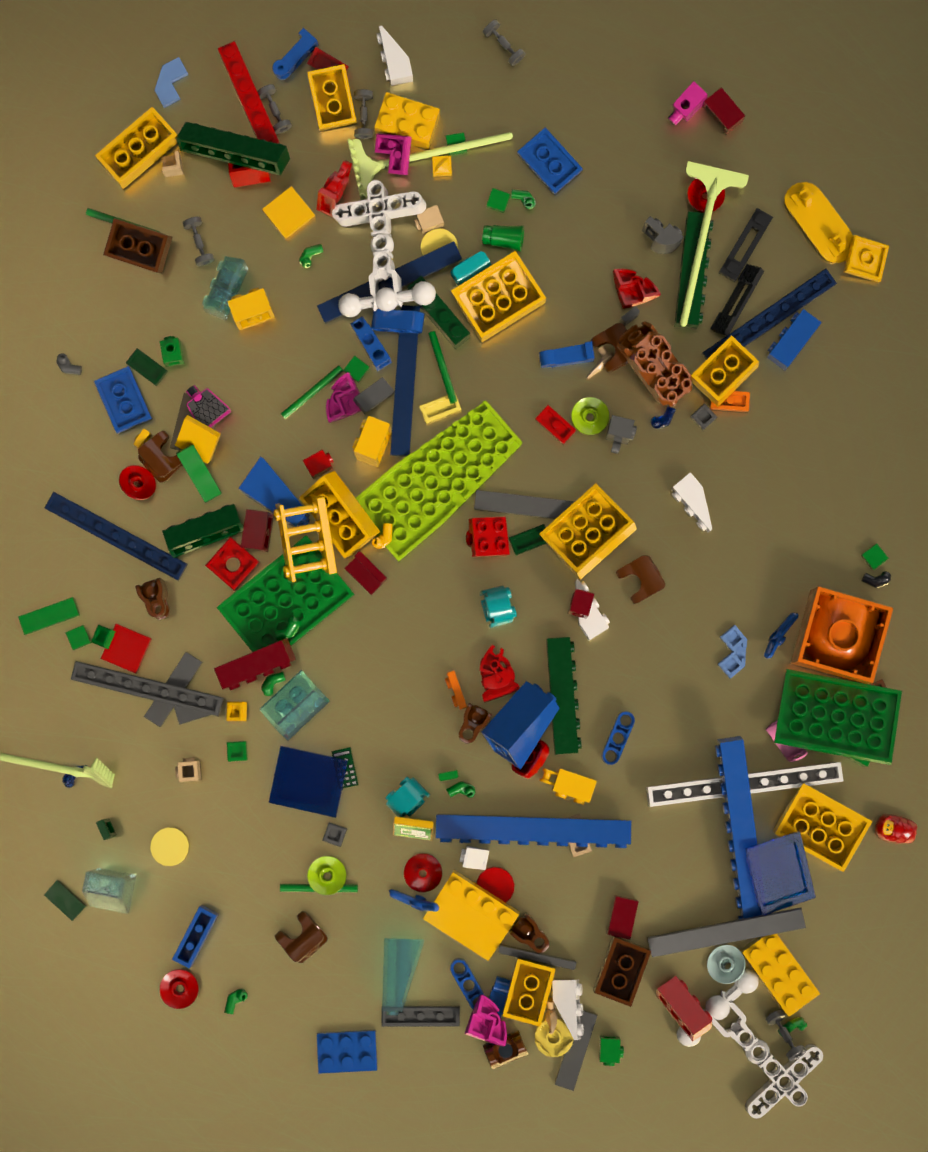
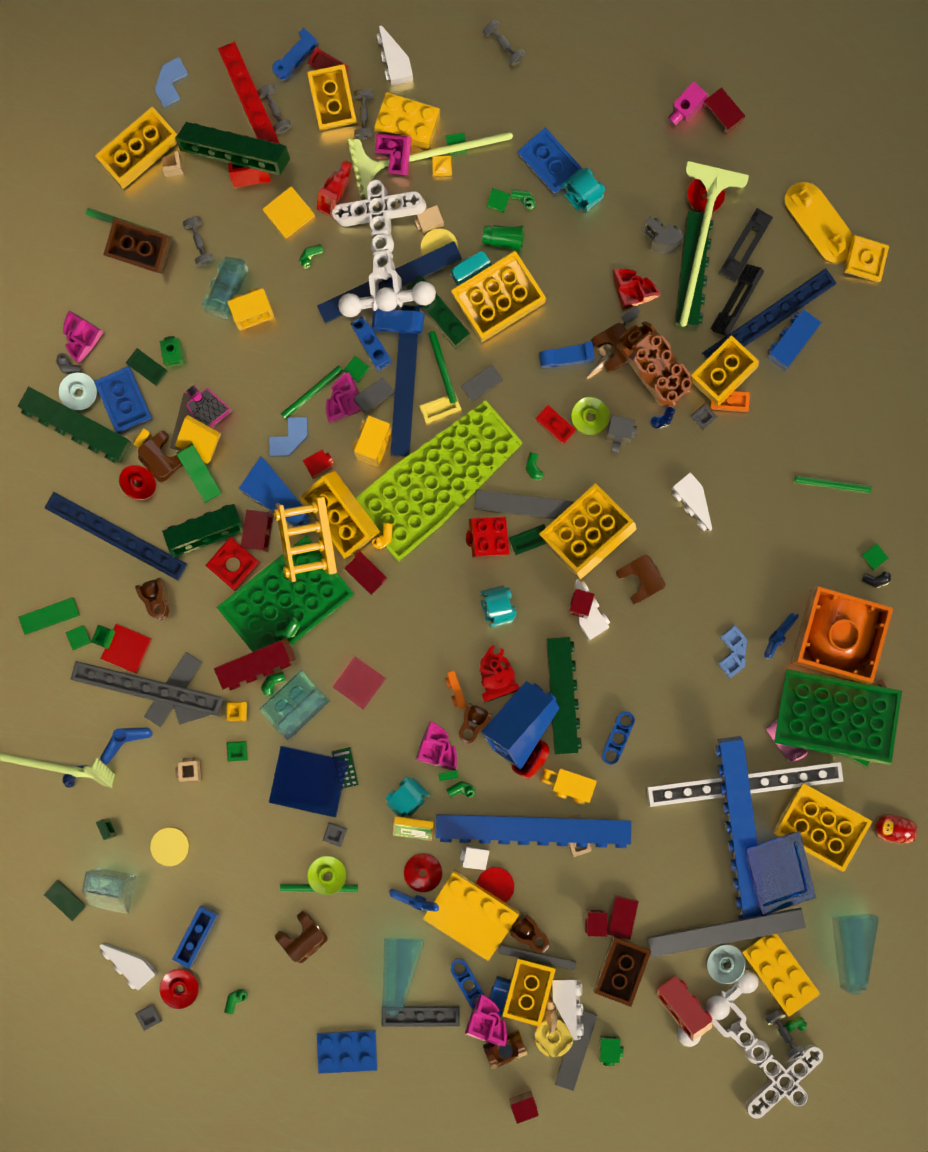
(74, 424): none -> dark green brick
(75, 382): none -> light aqua dish
(80, 335): none -> dark pink brick
(121, 736): none -> blue piece
(134, 967): none -> white slope
(148, 1017): none -> dark grey tile
(287, 444): none -> medium blue tile
(359, 682): none -> clear pink tile
(436, 748): none -> dark pink brick
(481, 383): none -> dark grey tile
(523, 1107): none -> dark red panel
(531, 467): none -> green arm
(583, 190): none -> teal brick
(596, 923): none -> dark red panel
(833, 484): none -> green bar
(854, 949): none -> clear light blue slope

